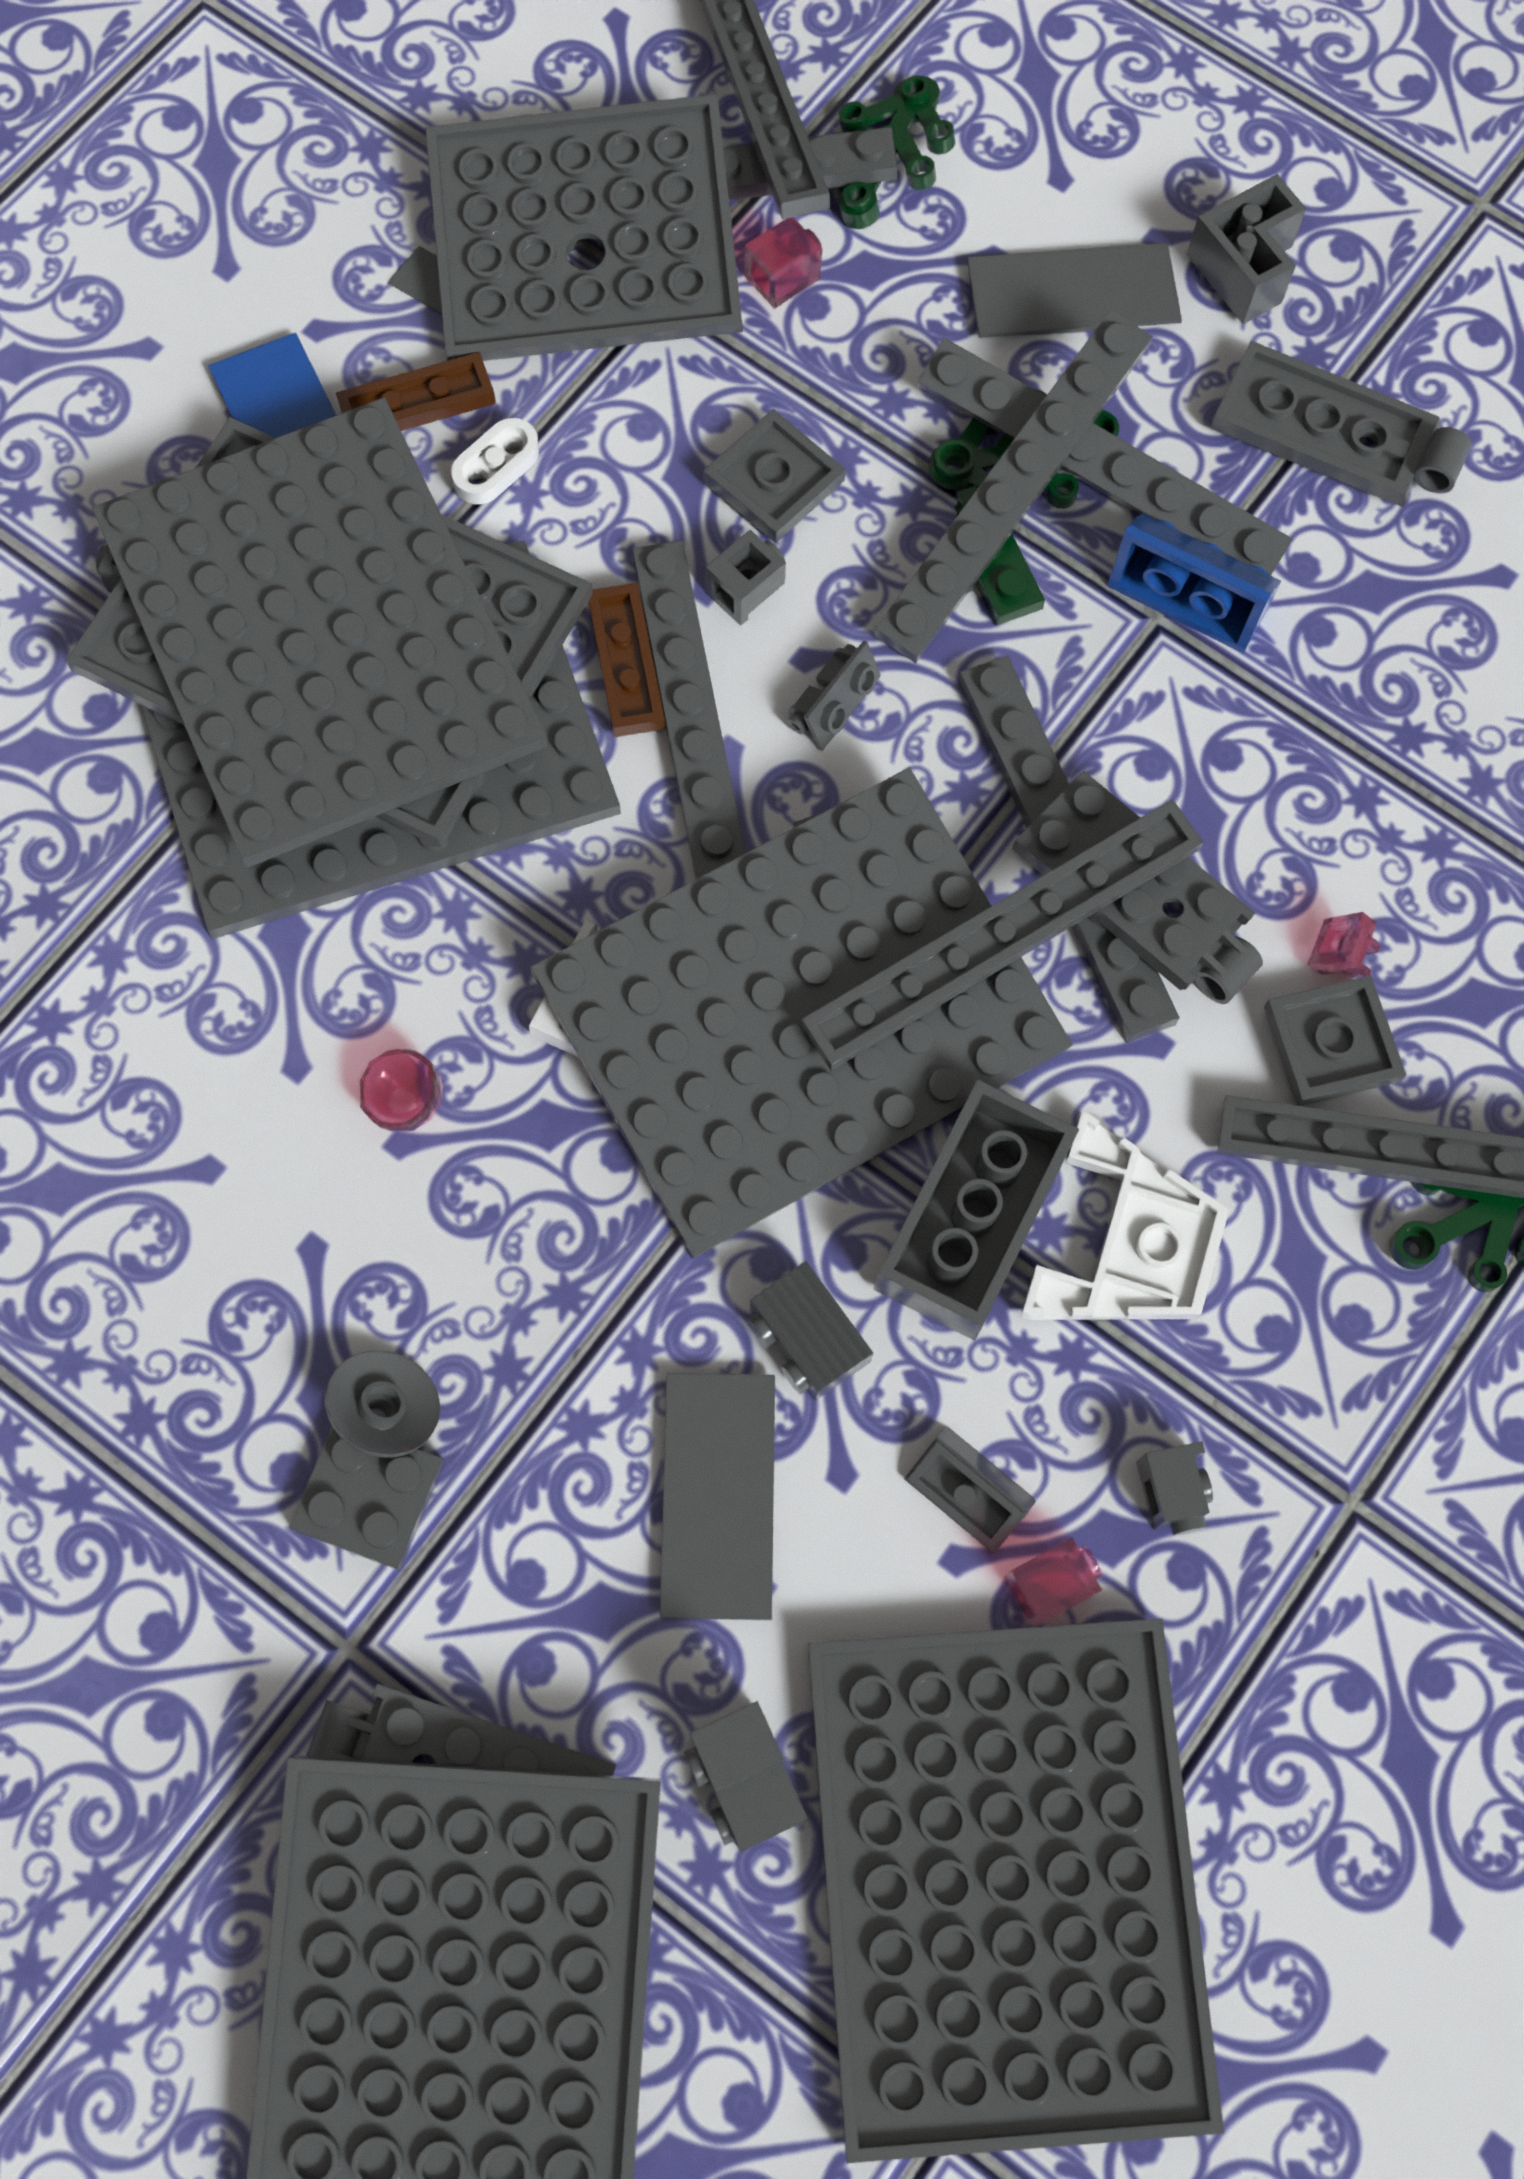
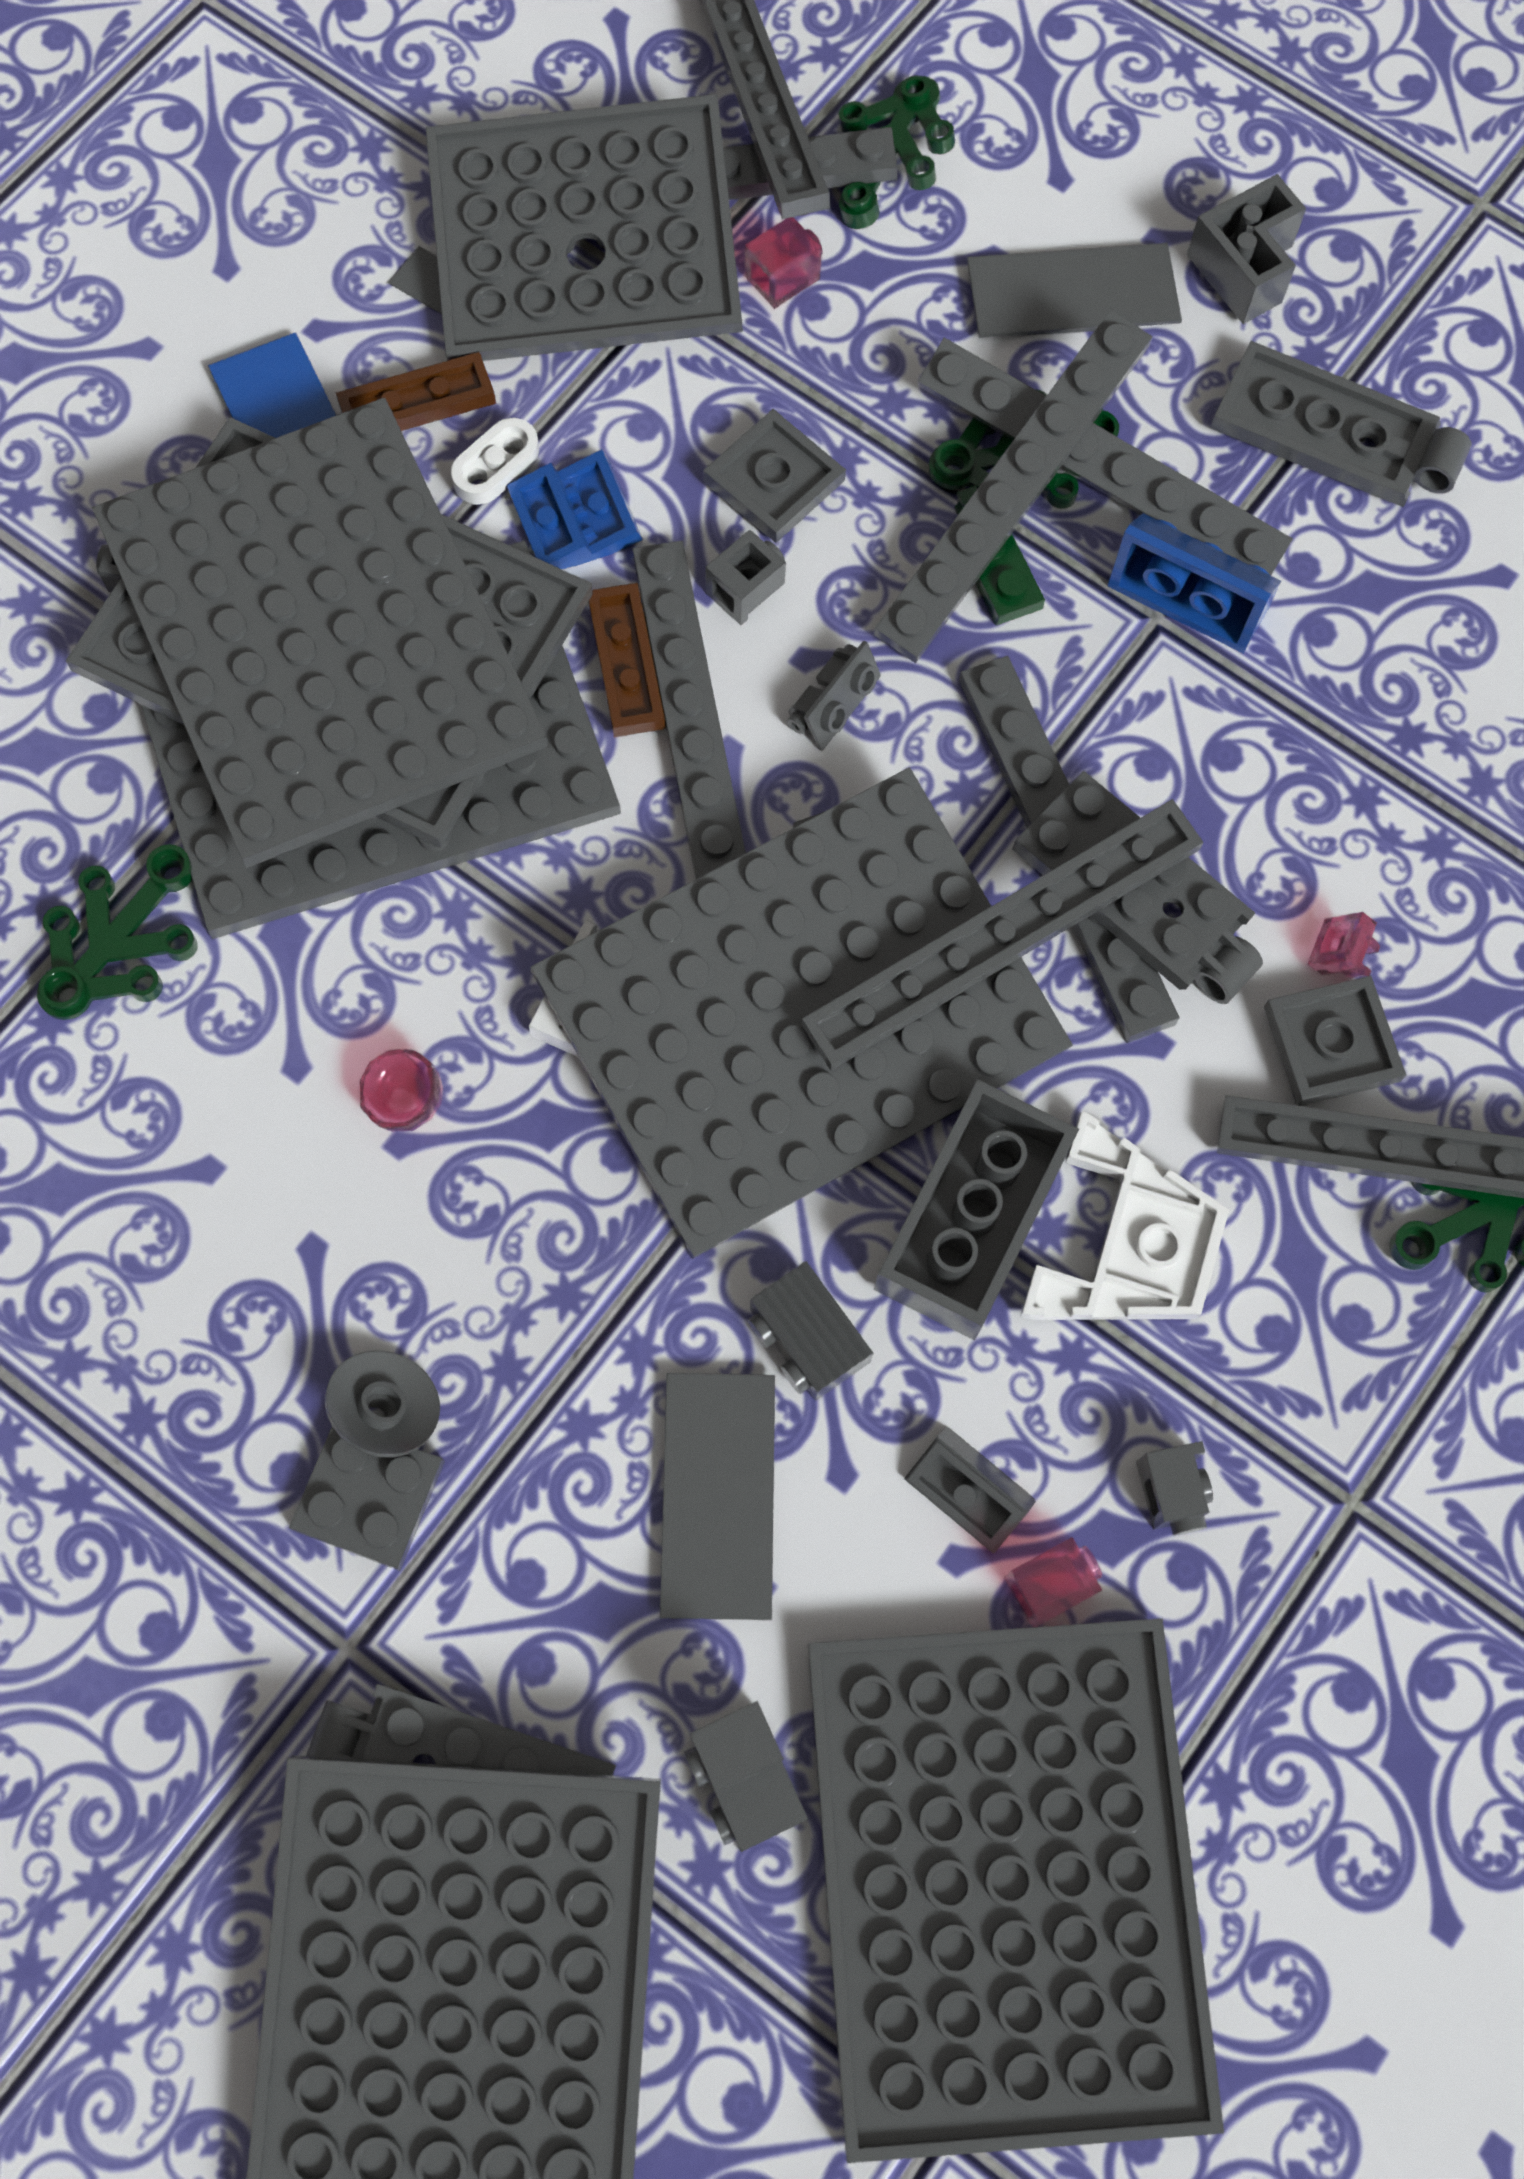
(113, 939): none -> dark green plant
(574, 512): none -> blue slope

